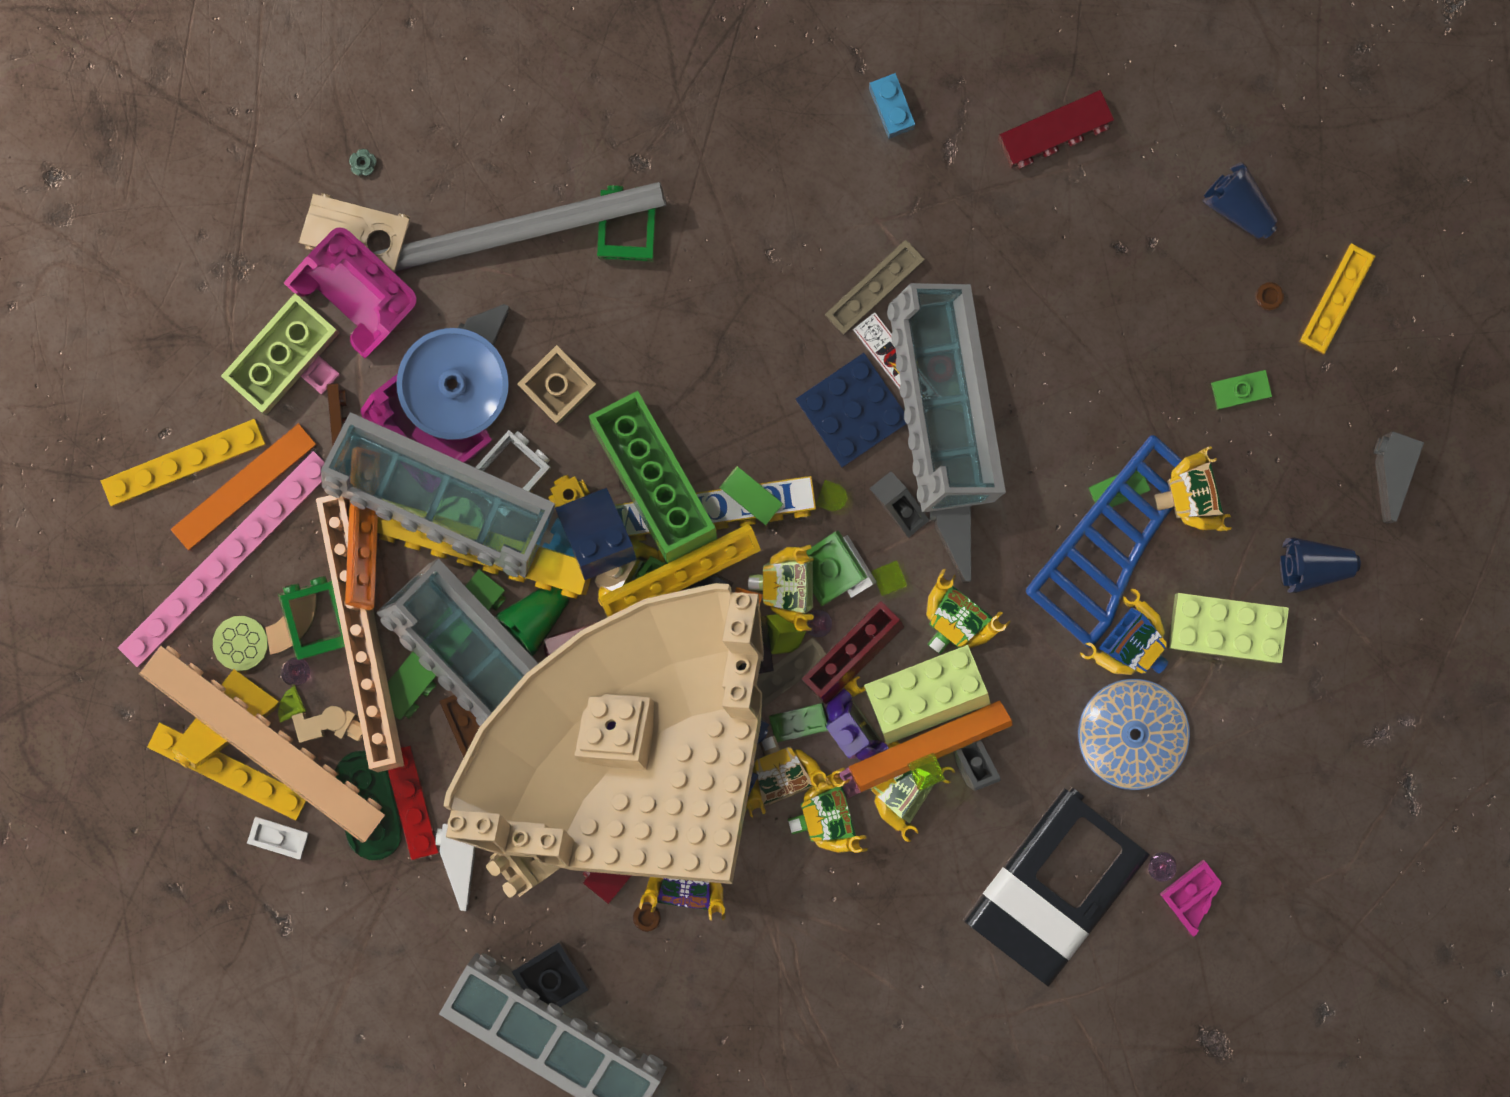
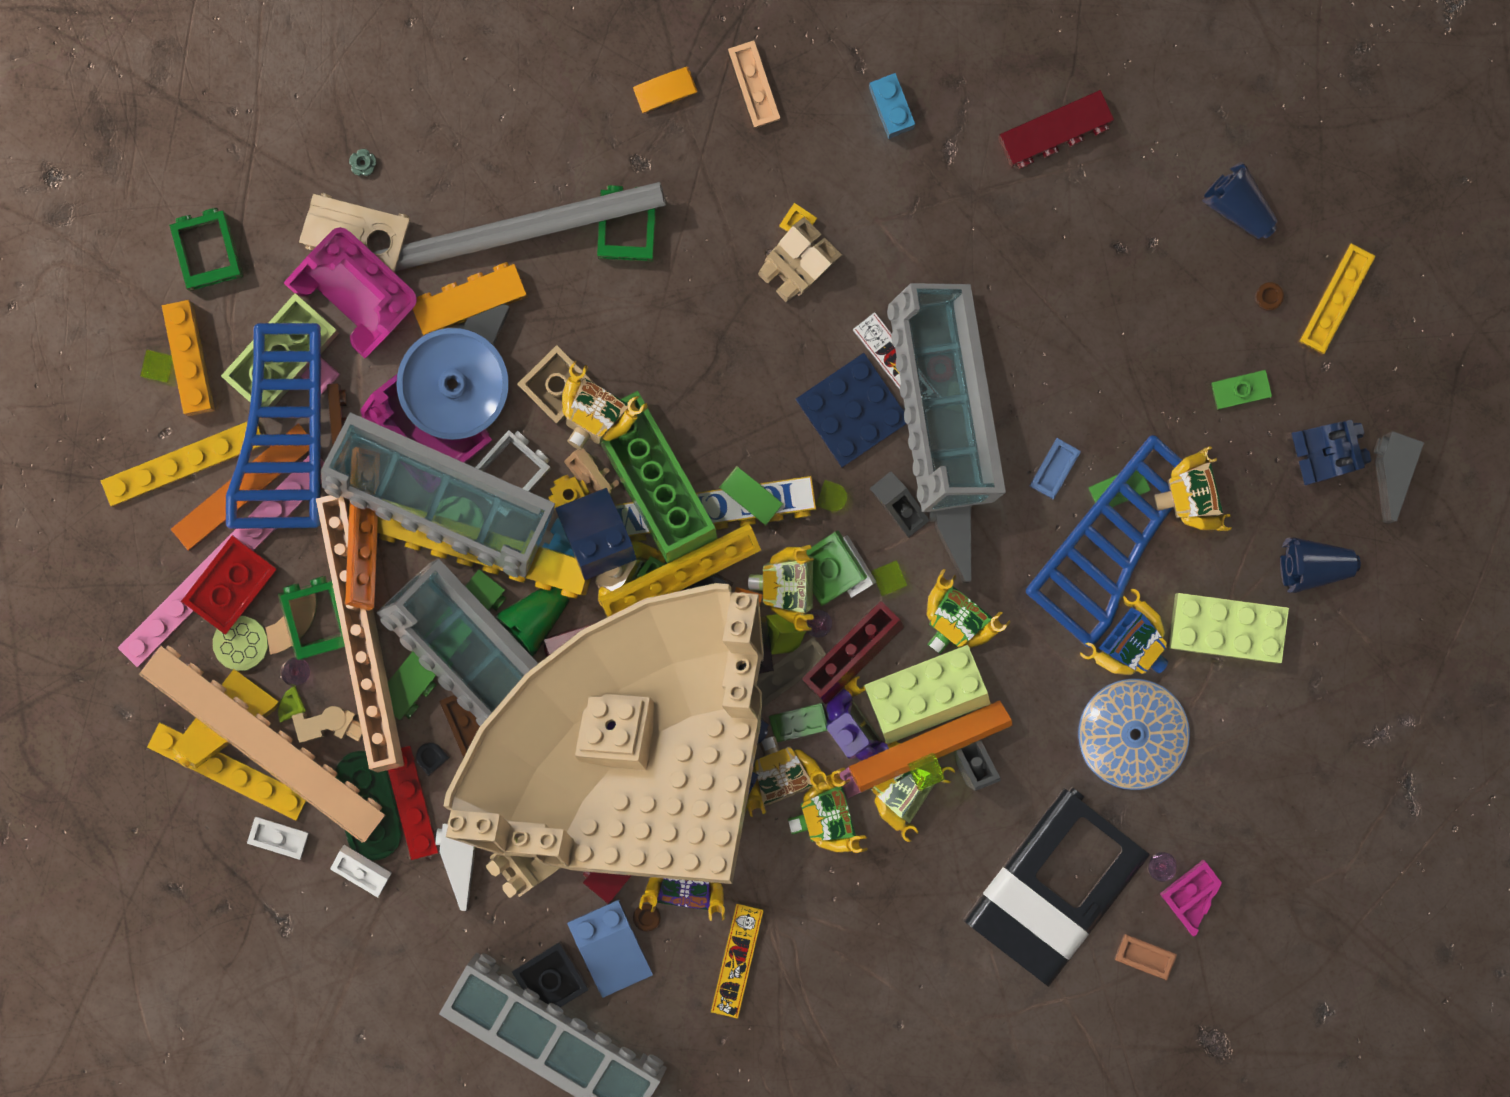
(157, 366): none -> clear neon green tile
(188, 358): none -> light orange brick
(214, 276): none -> green window
(228, 584): none -> red plate
(252, 439): none -> blue bar
(360, 871): none -> white plate
(430, 757): none -> black tile
(469, 299): none -> light orange brick
(585, 469): none -> light nougat plate
(594, 411): none -> torso
(610, 948): none -> medium blue slope
(665, 89): none -> light orange slope
(737, 960): none -> tile
(754, 84): none -> light nougat plate
(794, 215): none -> yellow plate
(799, 260): none -> tan hips
(874, 287): dark tan plate -> none
(1055, 468): none -> medium blue tile
(1145, 957): none -> nougat tile
(1341, 450): none -> dark blue hips

